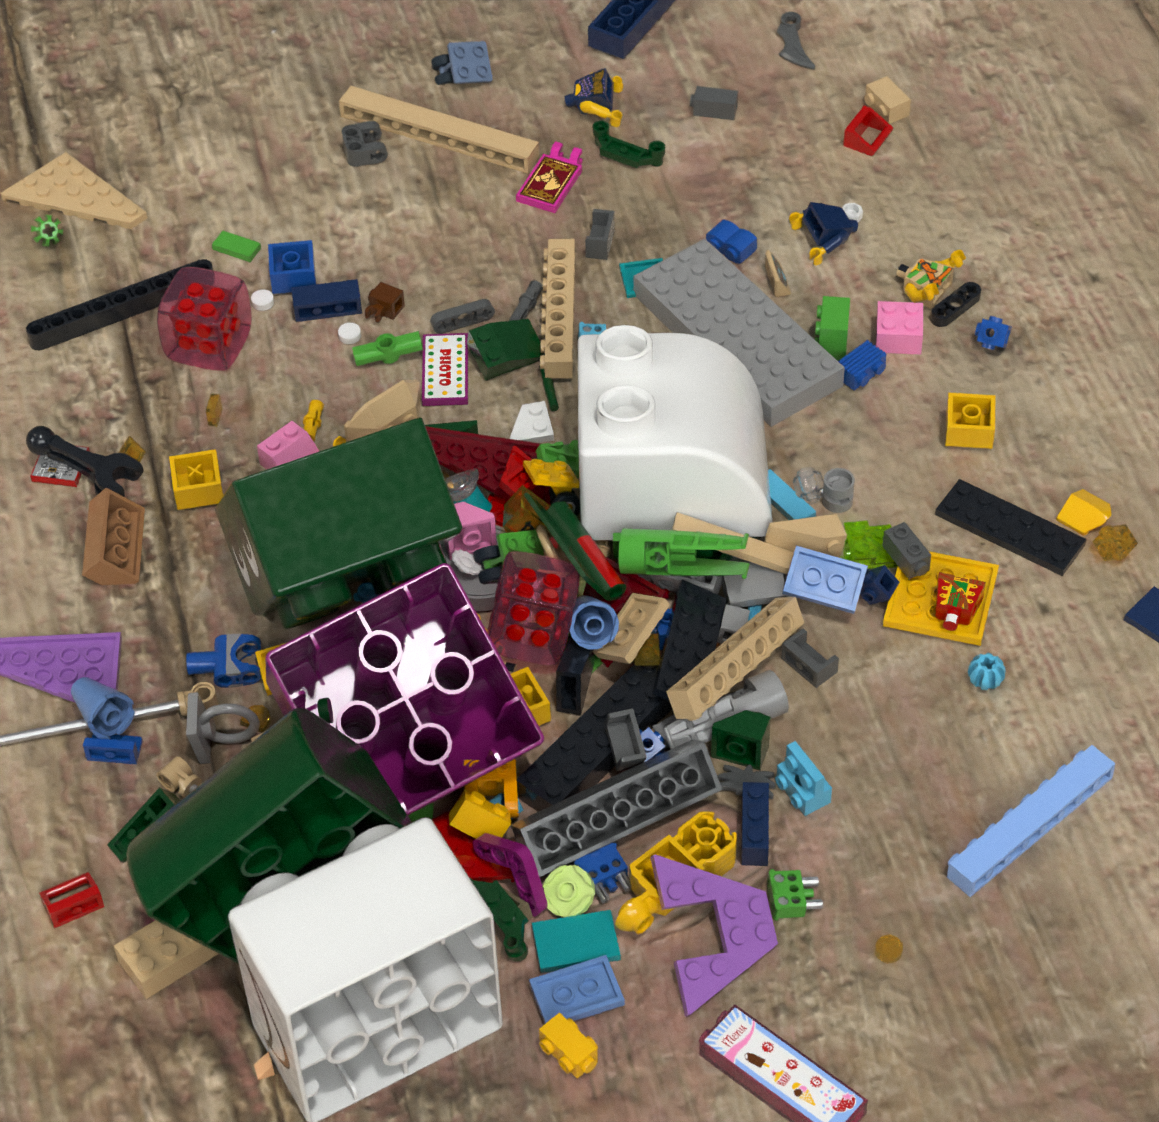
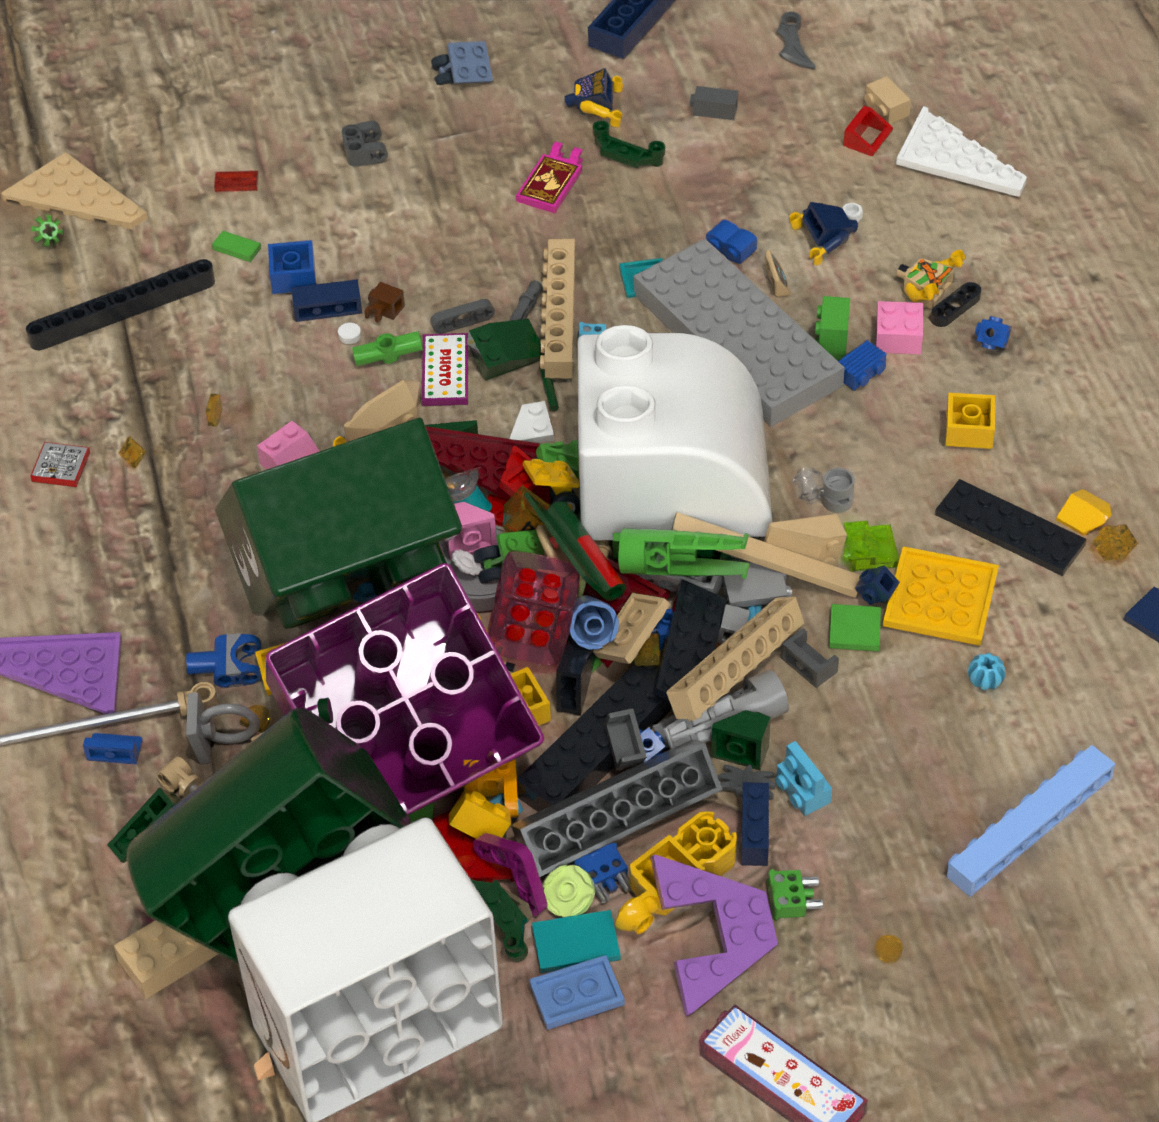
(74, 905): red tile -> none
(97, 468): black piece -> none
(102, 707): medium blue cone -> none
(113, 539): medium nougat slope -> none
(196, 479): yellow brick -> none
(204, 318): clear pink piece -> none
(236, 181): none -> clear red tile
(262, 300): white tile -> none
(312, 419): yellow pin -> none
(440, 129): tan brick -> none
(568, 1045): yellow brick -> none
(601, 234): dark grey panel -> none
(786, 501): medium azure tile -> none
(825, 579): medium blue plate -> none
(855, 627): none -> bright green tile
(906, 550): dark grey brick -> none
(945, 152): none -> white wing
(957, 599): torso -> none

